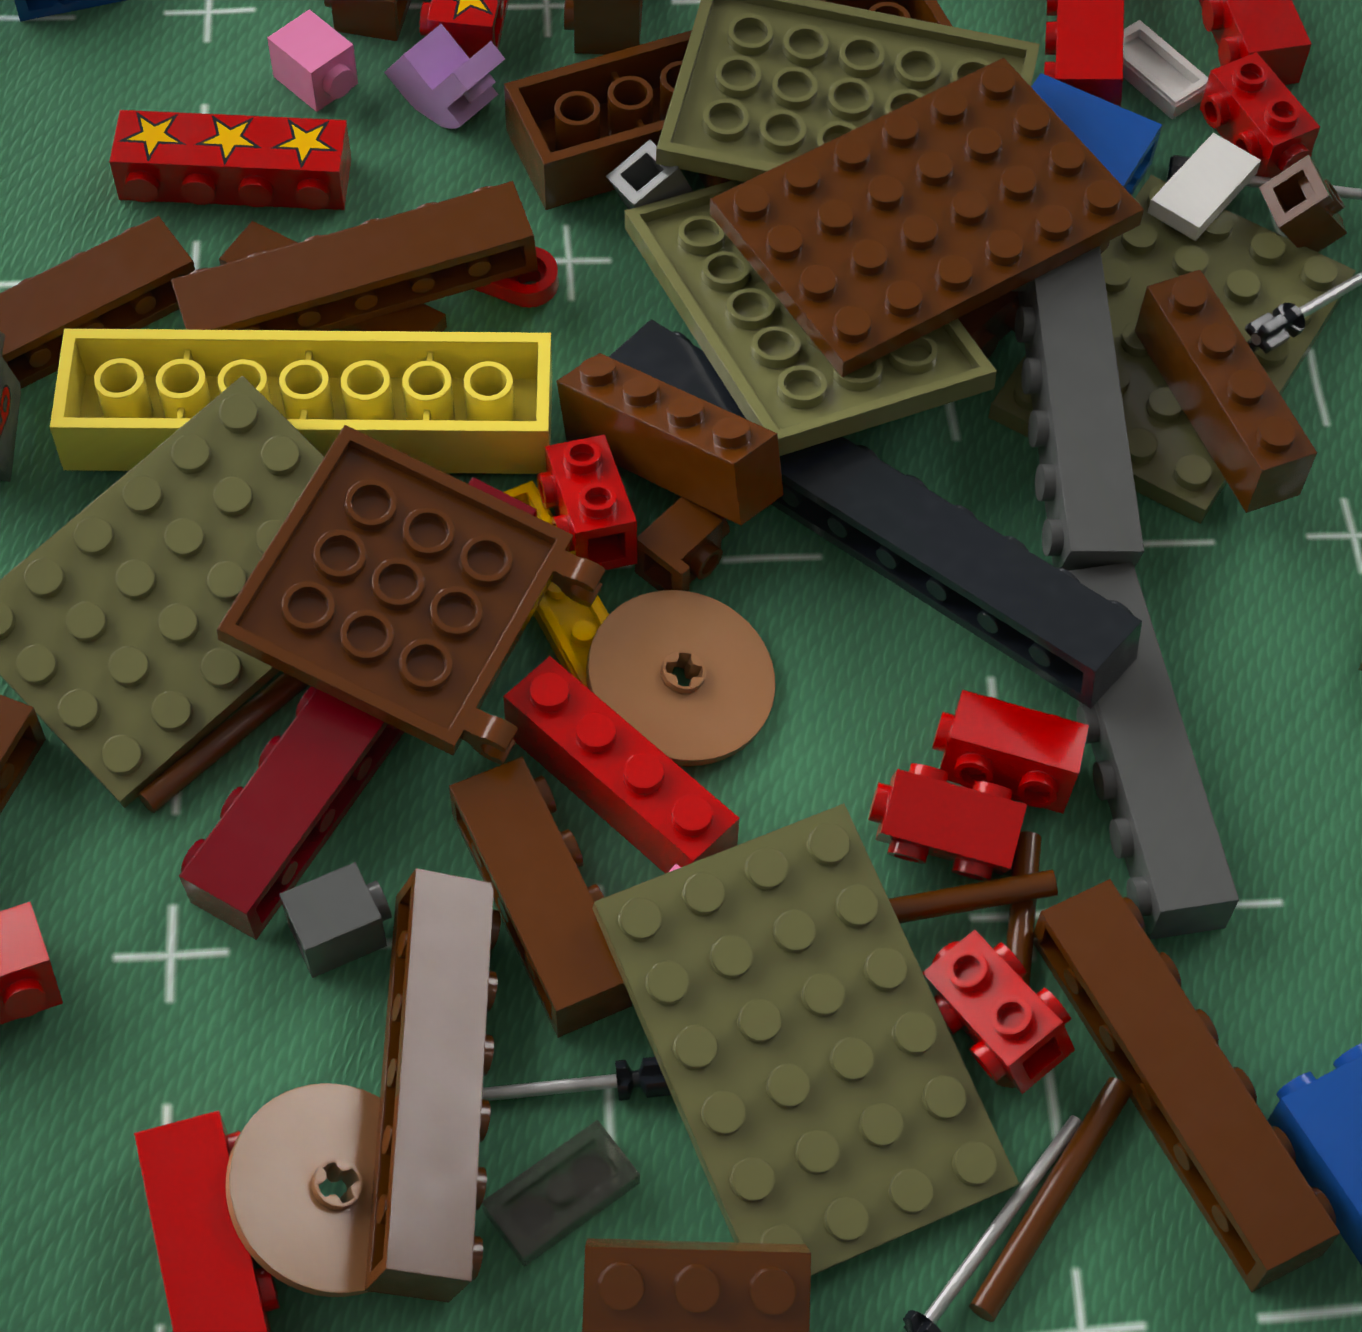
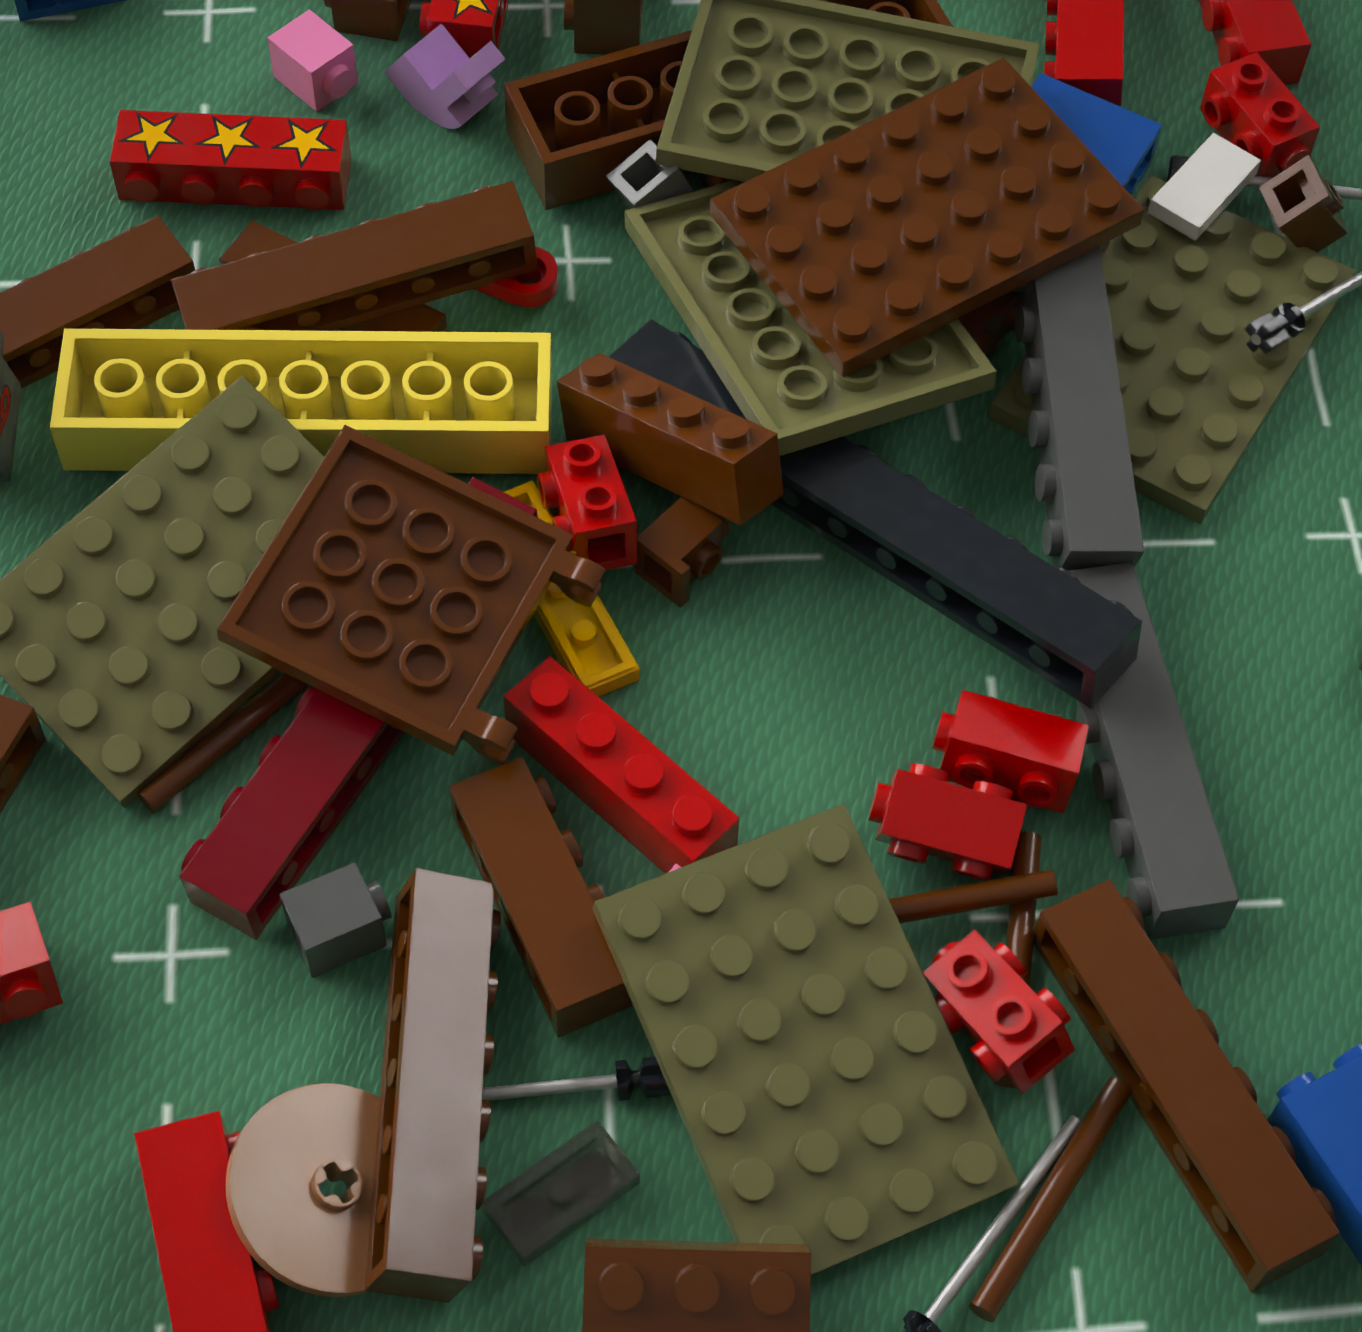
(719, 653): medium nougat piece -> none
(1160, 71): white tile -> none
(1224, 391): reddish brown brick -> none

